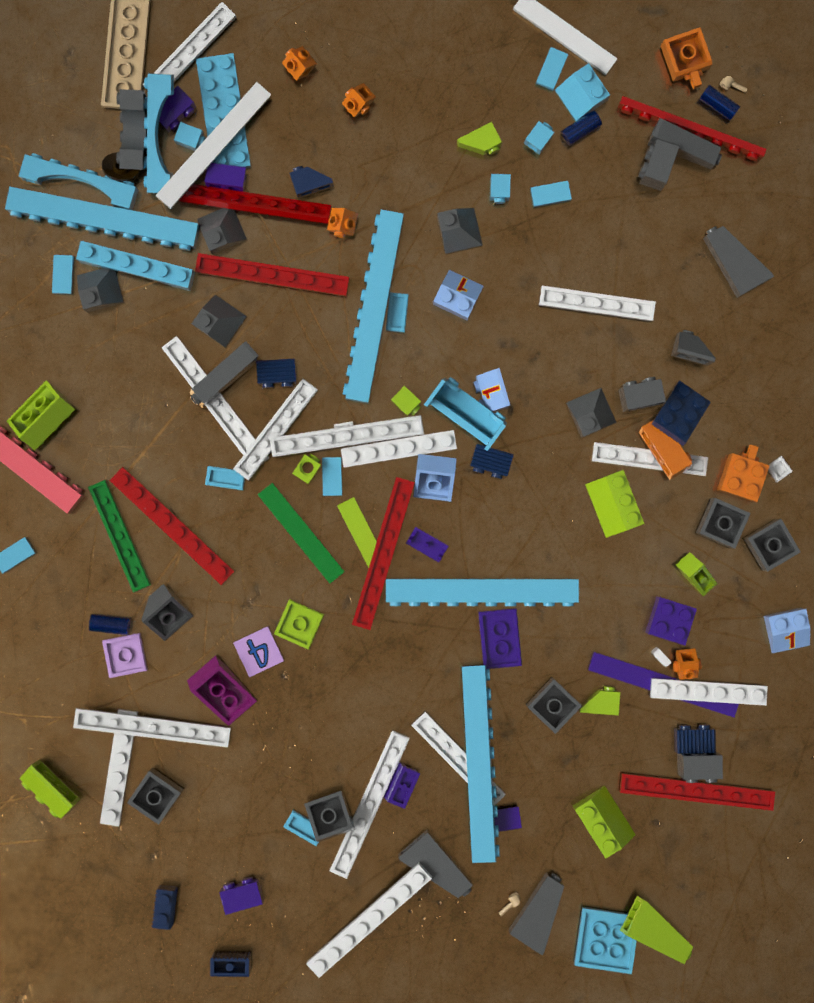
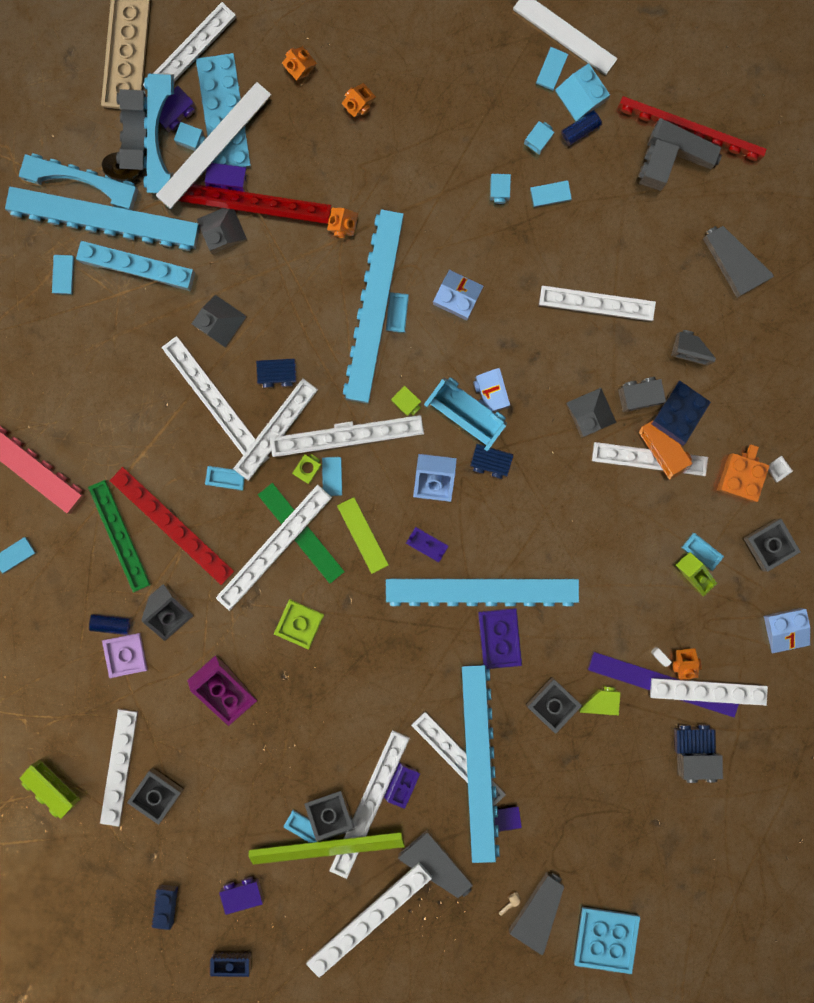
(40, 415): lime slope -> none
(99, 289): dark grey slope -> none
(151, 727): white plate -> none
(224, 375): dark grey slope -> none
(258, 651): lavender tile -> none
(272, 274): red plate -> none
(273, 547): none -> white tile
(309, 181): dark blue slope -> none
(326, 848): none -> lime tile
(383, 553): red plate -> none
(398, 448): white plate -> none
(459, 229): dark grey slope -> none
(481, 140): lime slope -> none
(604, 821): lime slope -> none
(614, 503): lime slope -> none
(652, 930): lime slope -> none
(671, 620): dark purple brick -> none
(687, 56): orange hinge -> none
(697, 792): red plate -> none
(703, 551): none -> medium azure tile
(719, 102): clear blue piece -> none
(723, 523): dark grey brick -> none
(729, 81): tan hand -> none

